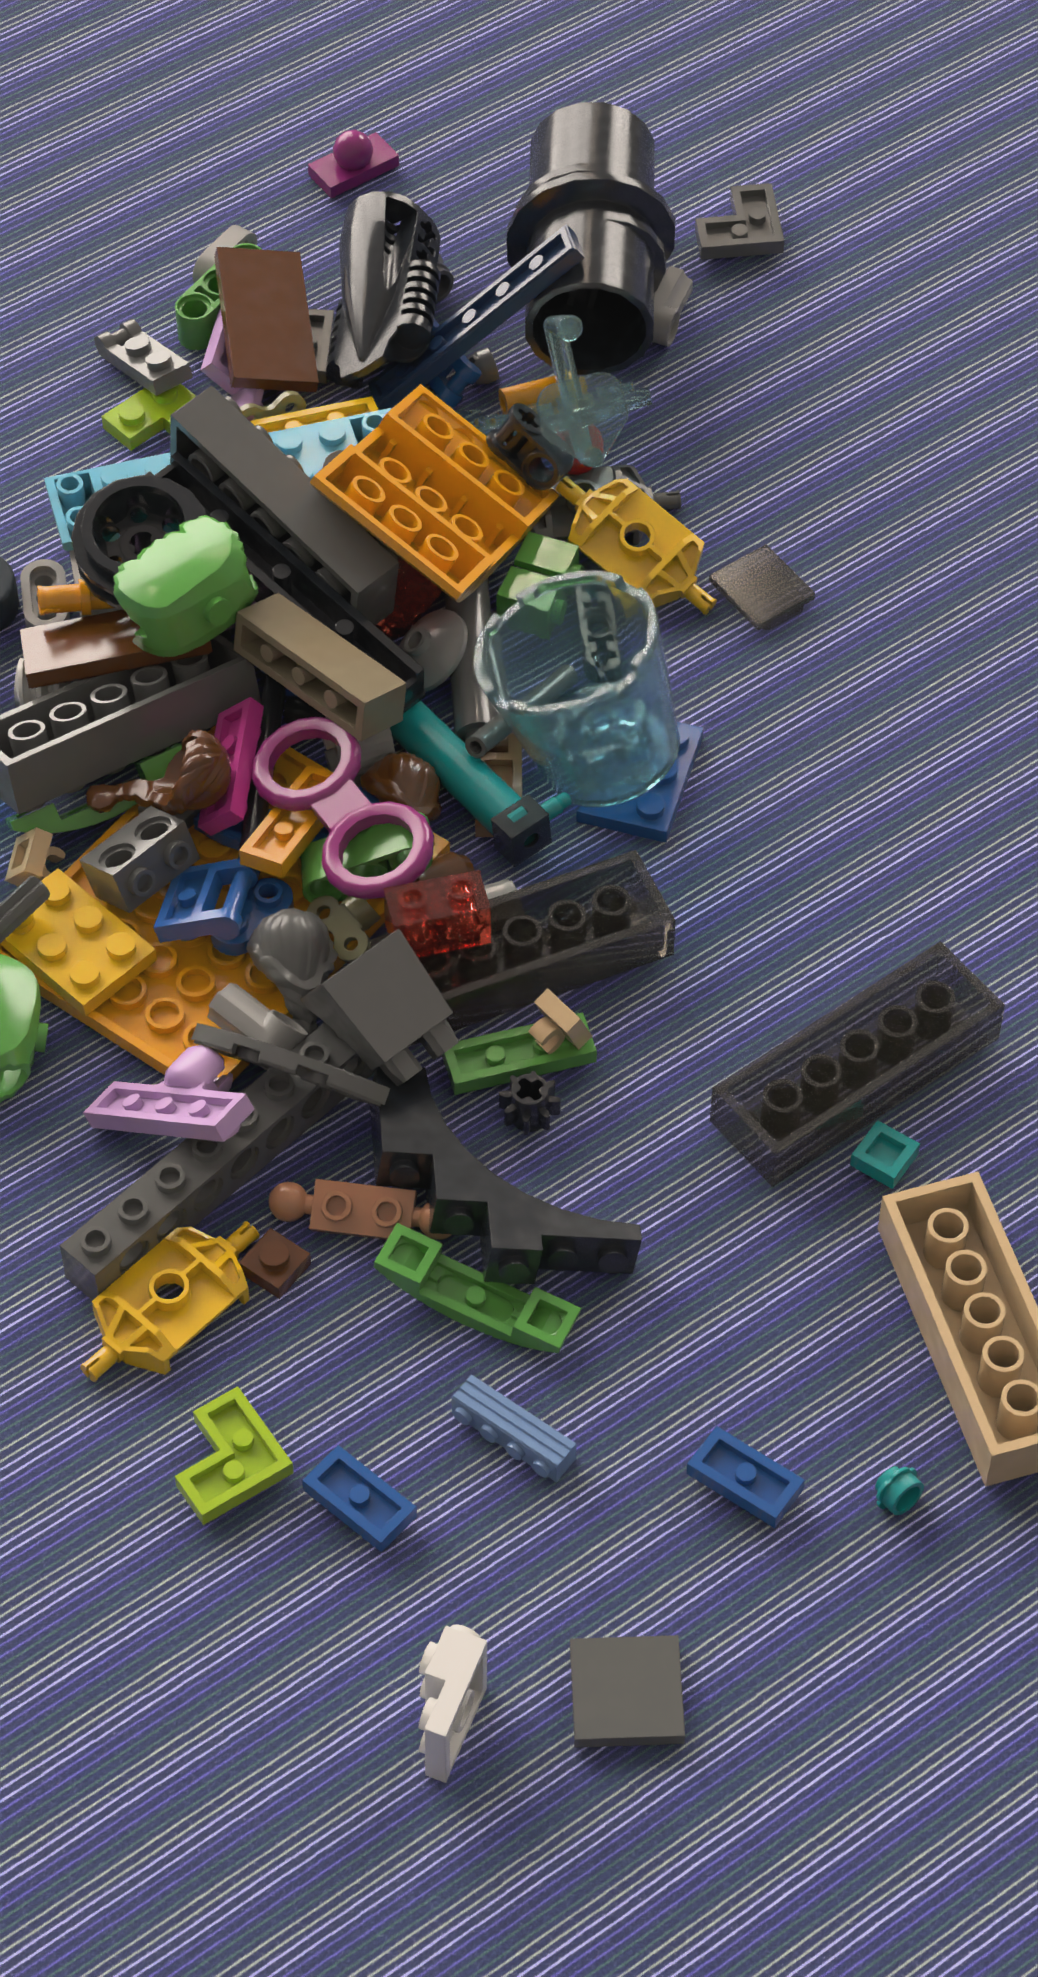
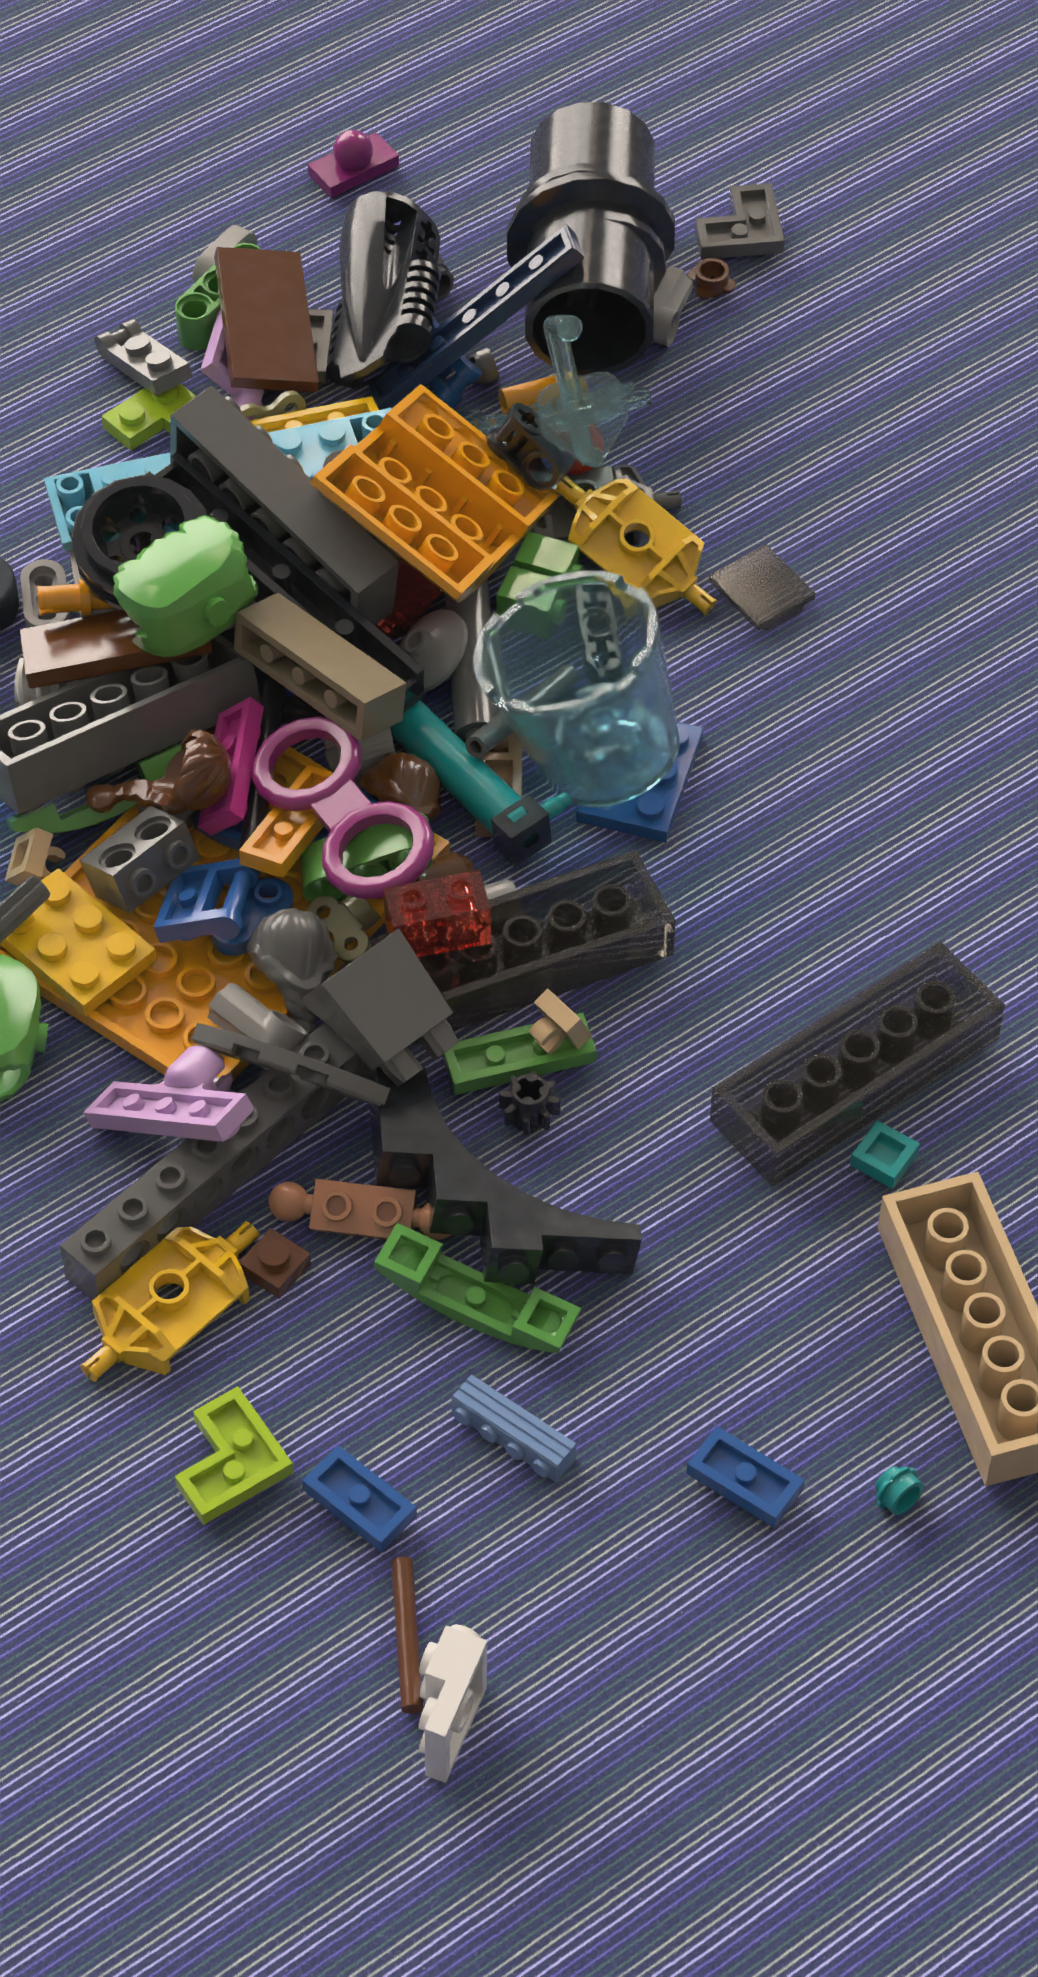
(406, 1635): none -> reddish brown bar
(626, 1691): dark grey tile -> none
(711, 278): none -> reddish brown plate

